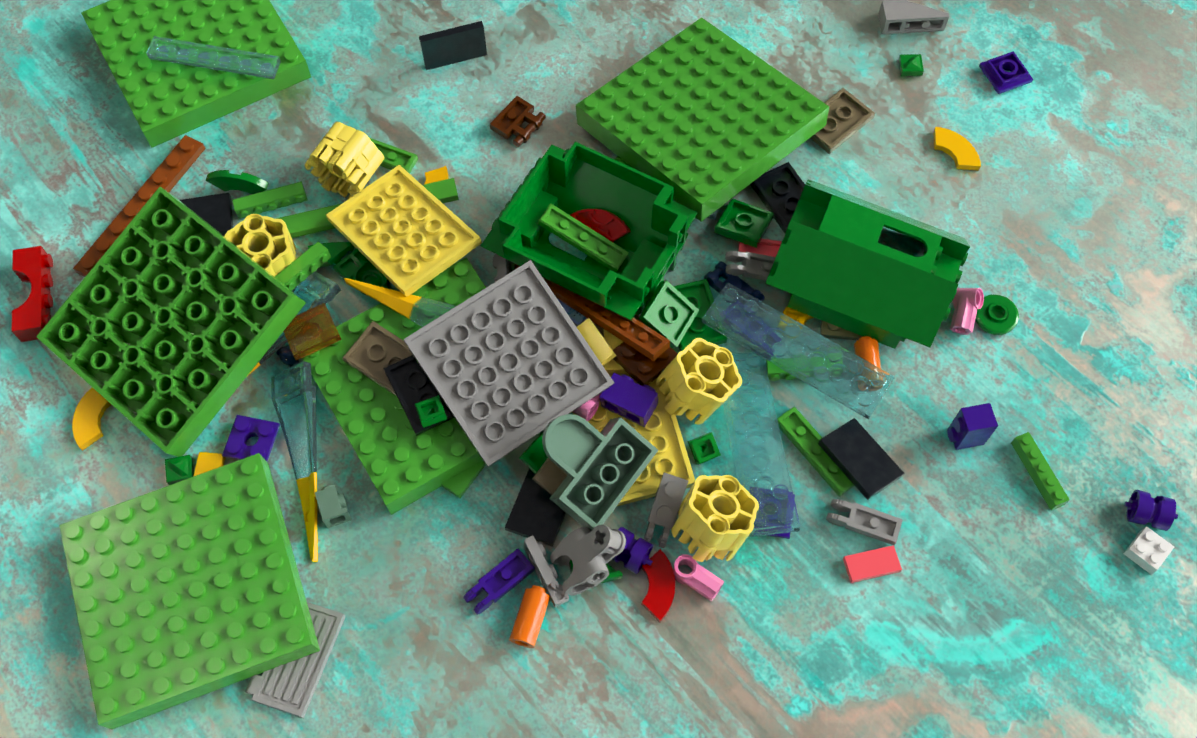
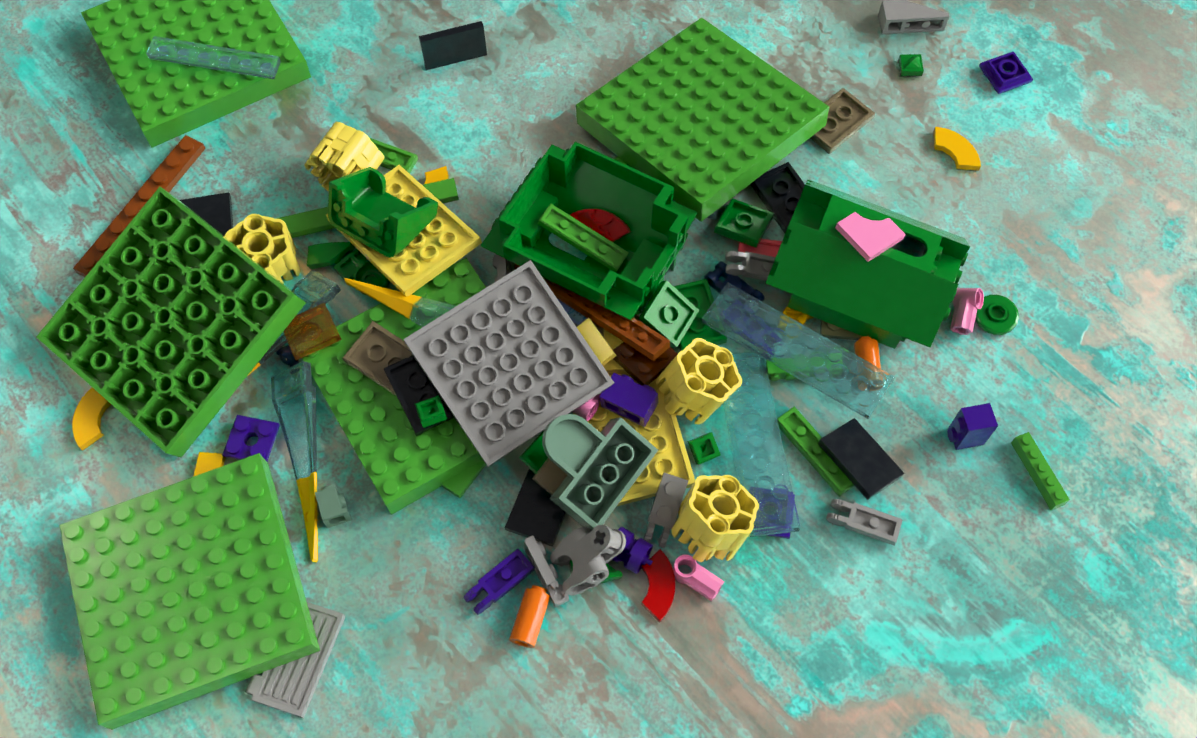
(33, 267): red arch -> none
(178, 469): green tile -> none
(243, 182): green tile -> none
(270, 200): bright green piece -> none
(304, 266): bright green piece -> none
(373, 216): none -> green windscreen
(513, 116): reddish brown plate -> none
(870, 236): none -> bright pink tile
(872, 564): coral tile -> none
(1148, 550): white piece -> none
(1157, 511): dark purple wheel -> none

